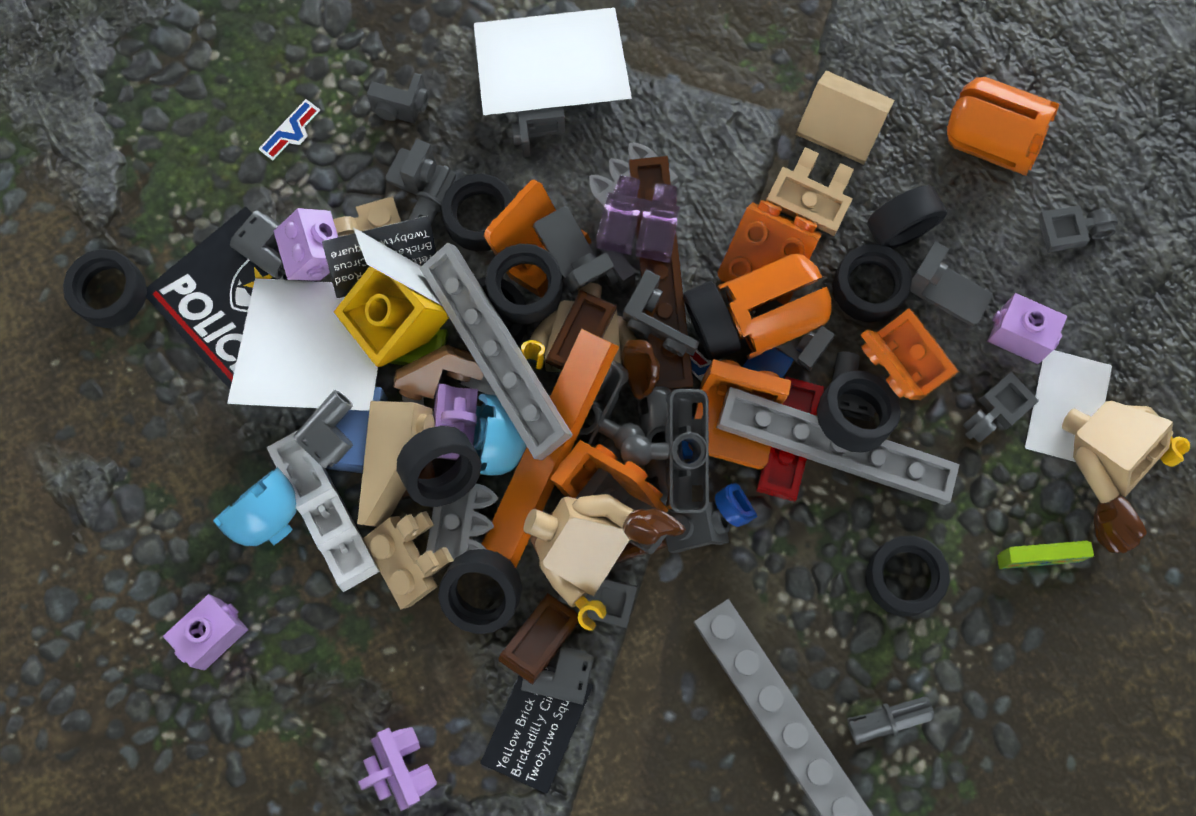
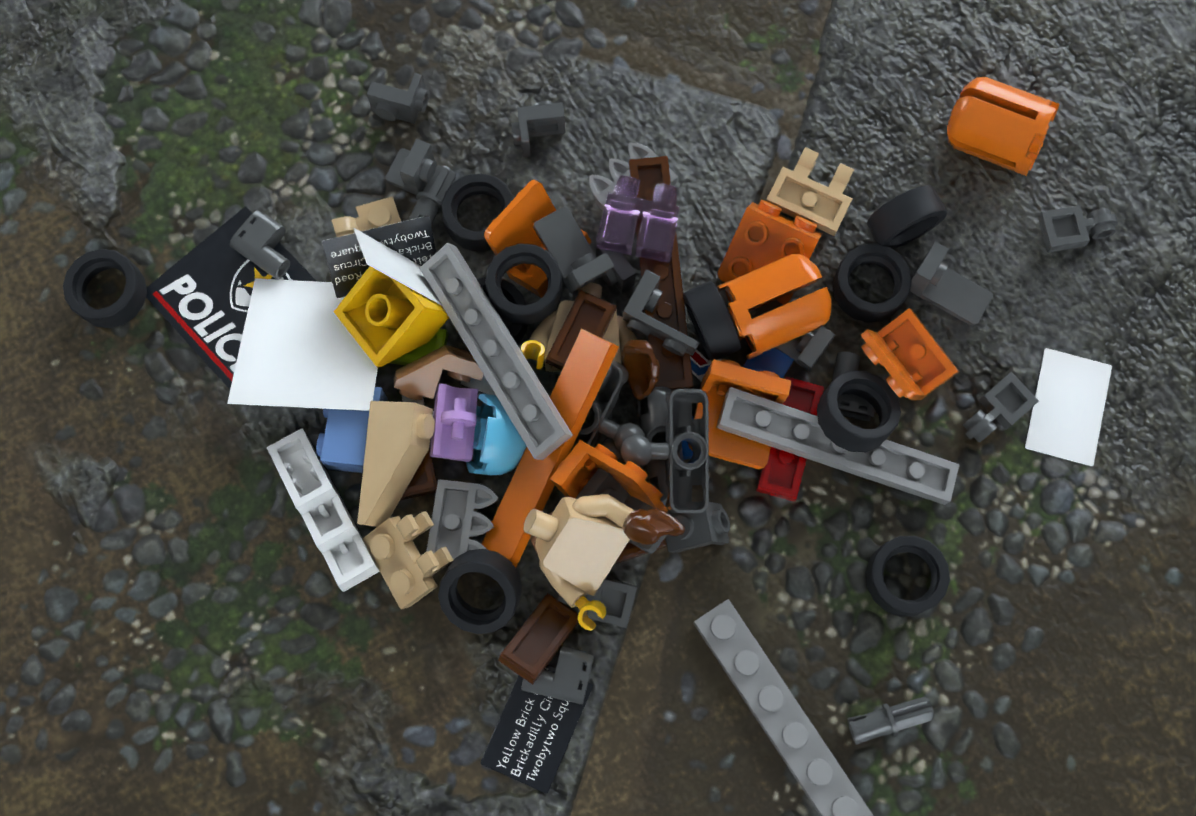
(221, 632): lavender head -> none
(260, 512): medium azure cylinder -> none
(290, 131): sticker -> none
(301, 243): lavender head -> none
(321, 436): dark grey piece -> none
(405, 785): lavender hips -> none
(428, 446): black tyre -> none
(550, 61): white sticker -> none
(735, 505): blue tile -> none
(844, 117): tan slope -> none
(1027, 328): lavender head -> none
(1045, 554): lime tile -> none
(1114, 454): tan torso -> none

